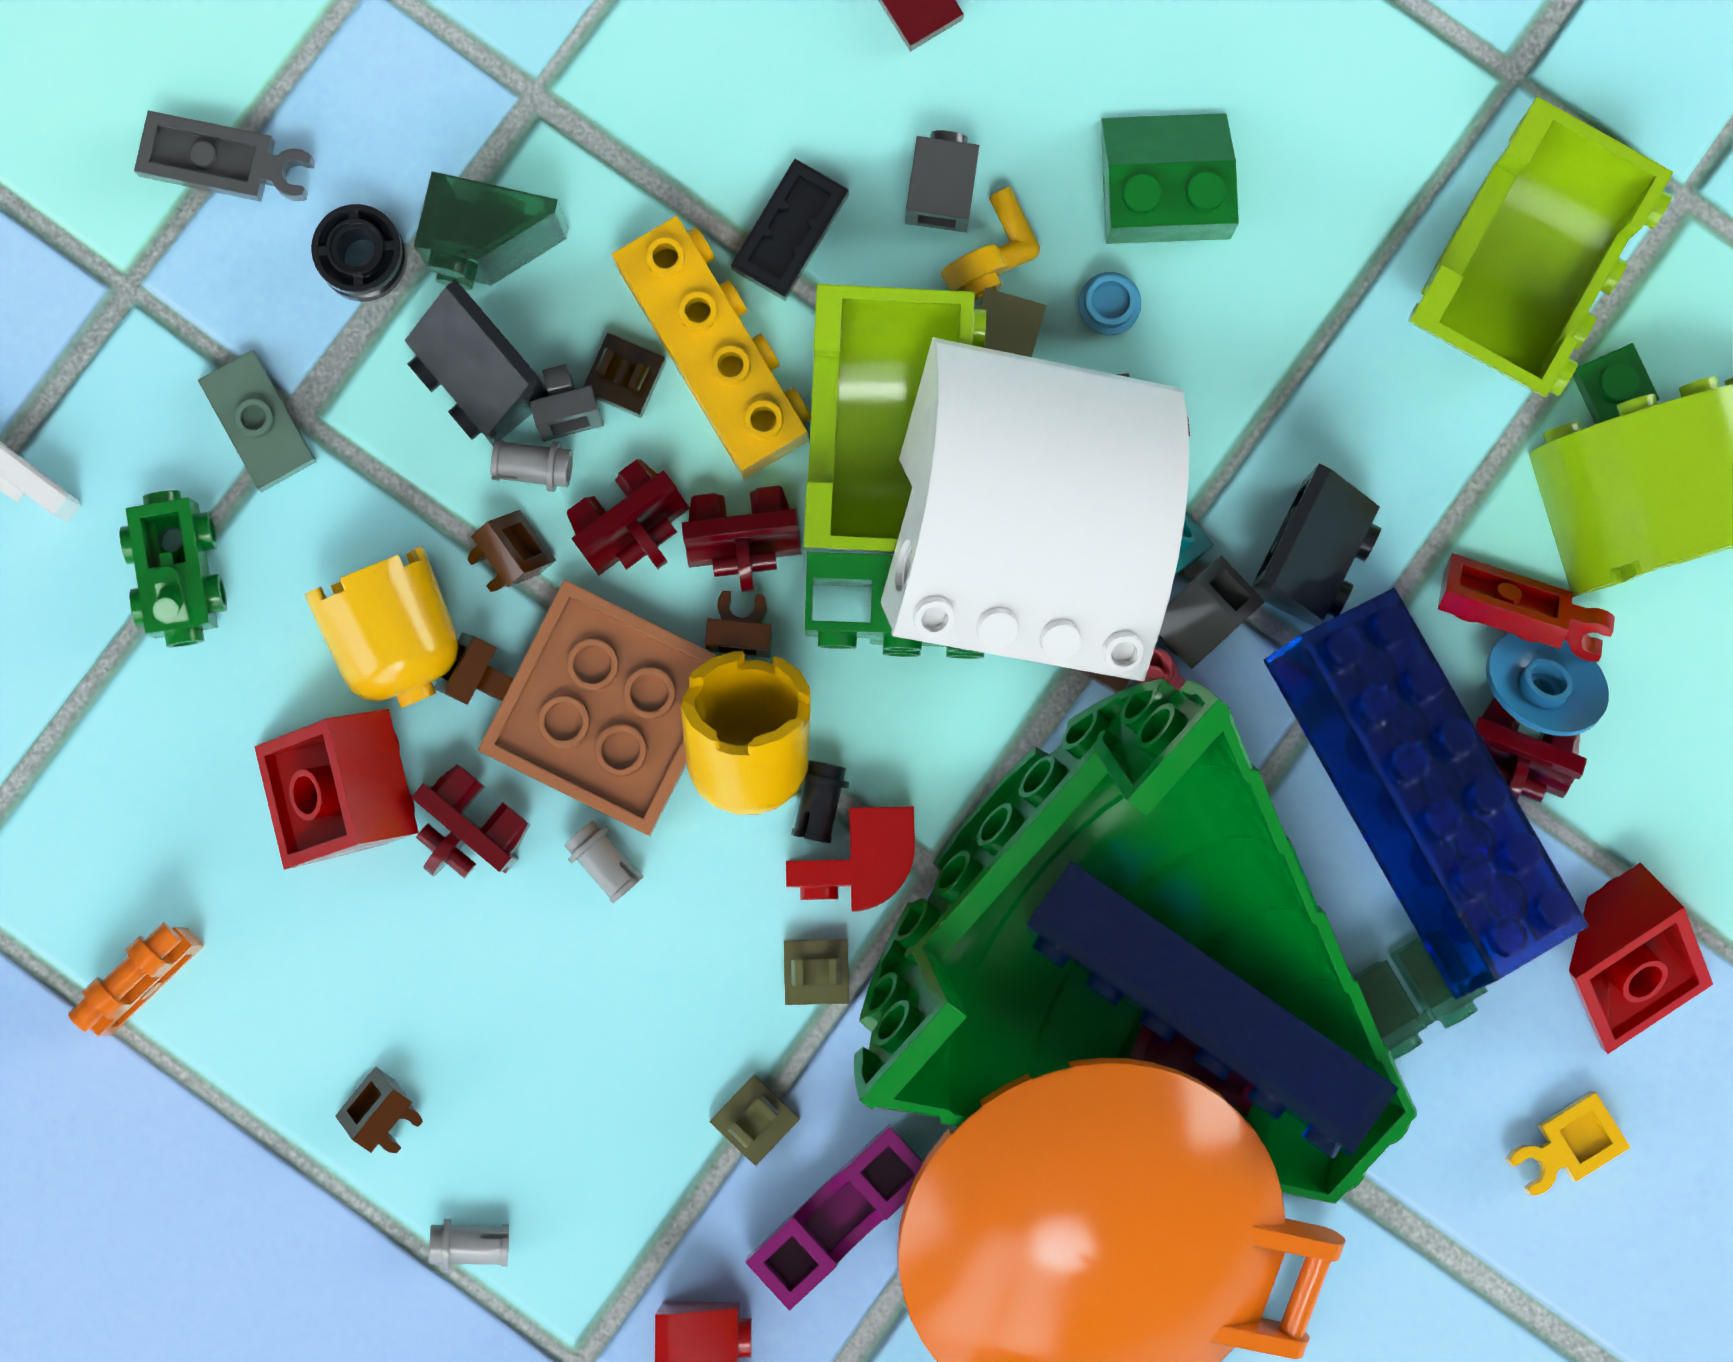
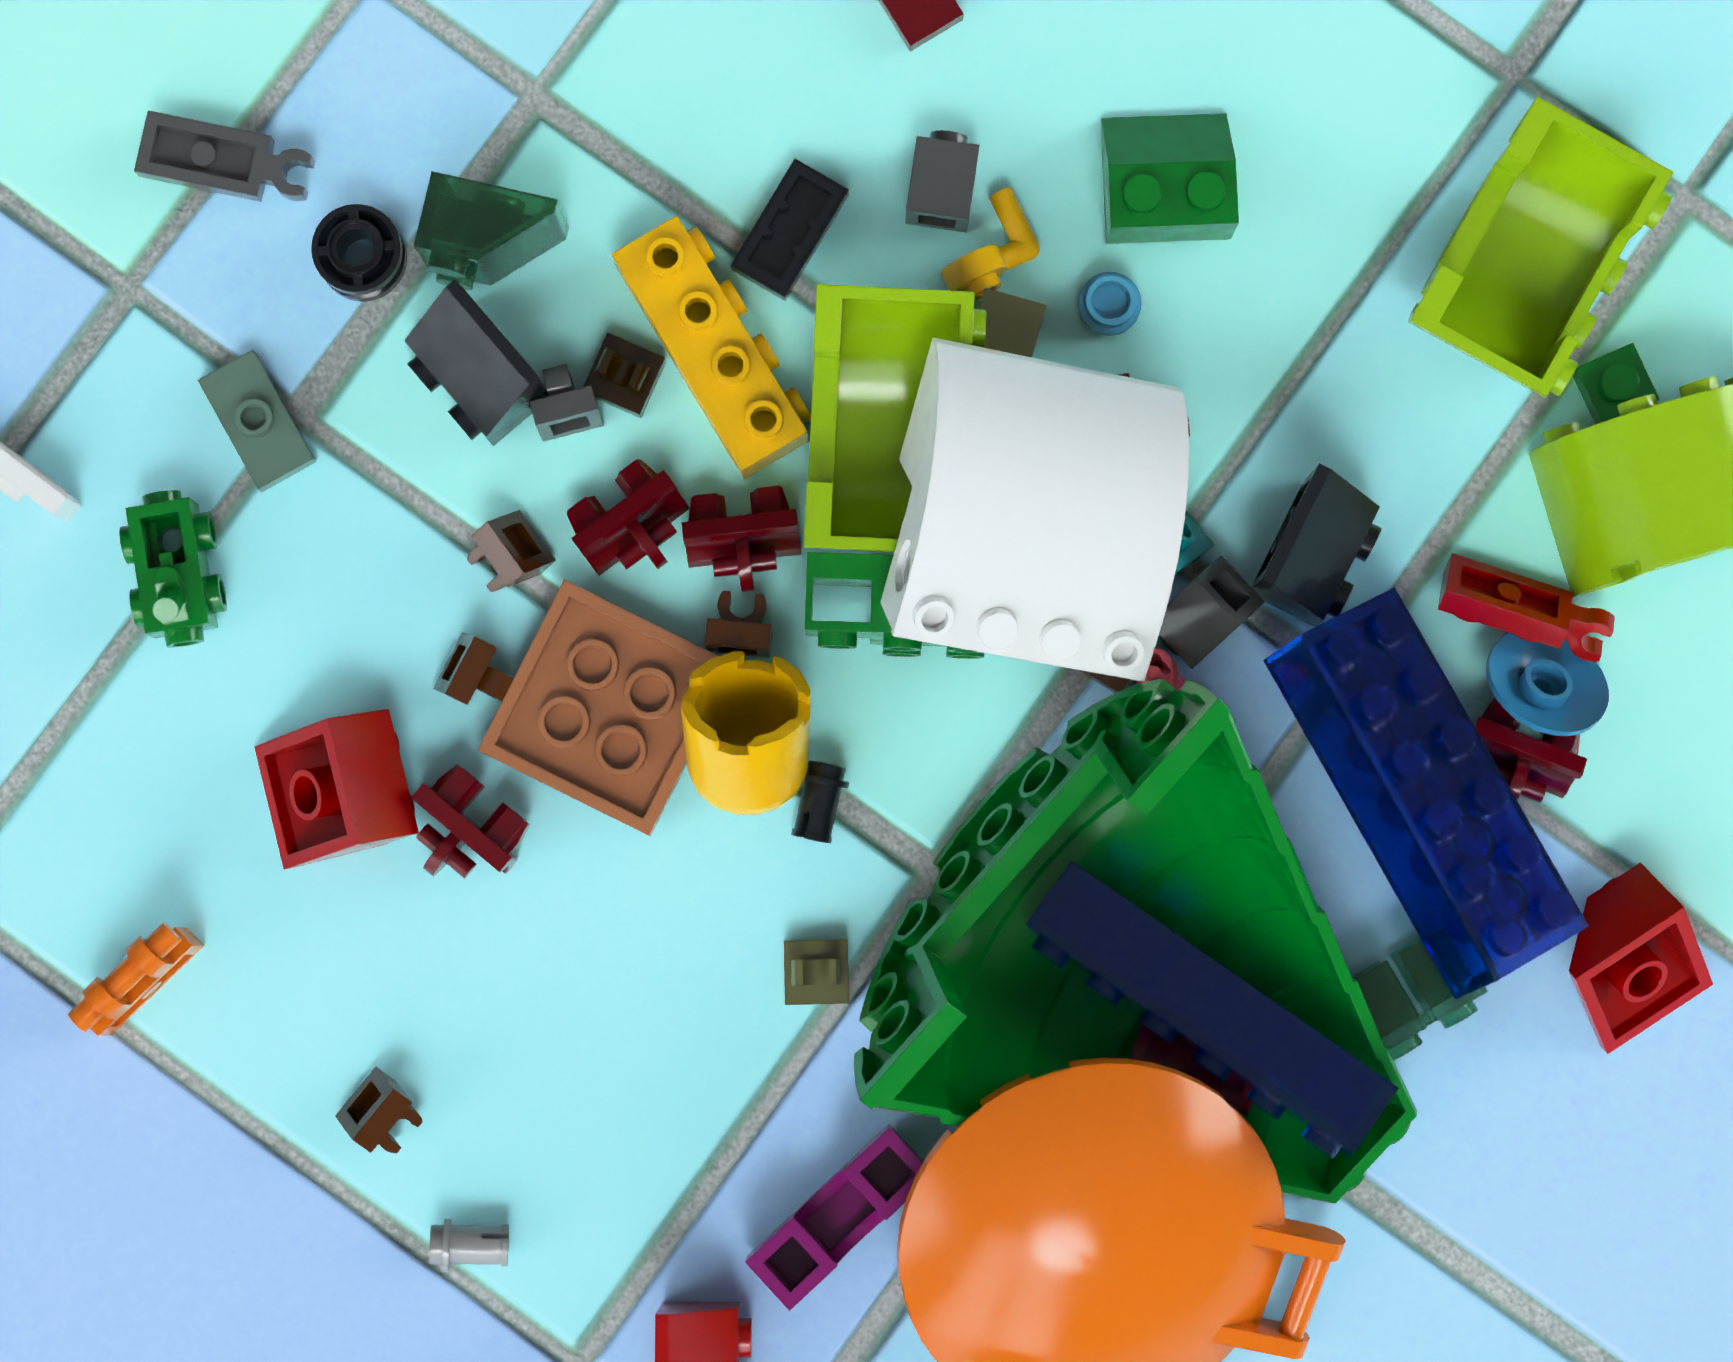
(388, 629): yellow cylinder -> none
(532, 464): light grey pin -> none
(602, 861): light grey pin -> none
(754, 1120): olive tile -> none
(878, 863): red brick -> none
(1576, 1139): yellow plate -> none

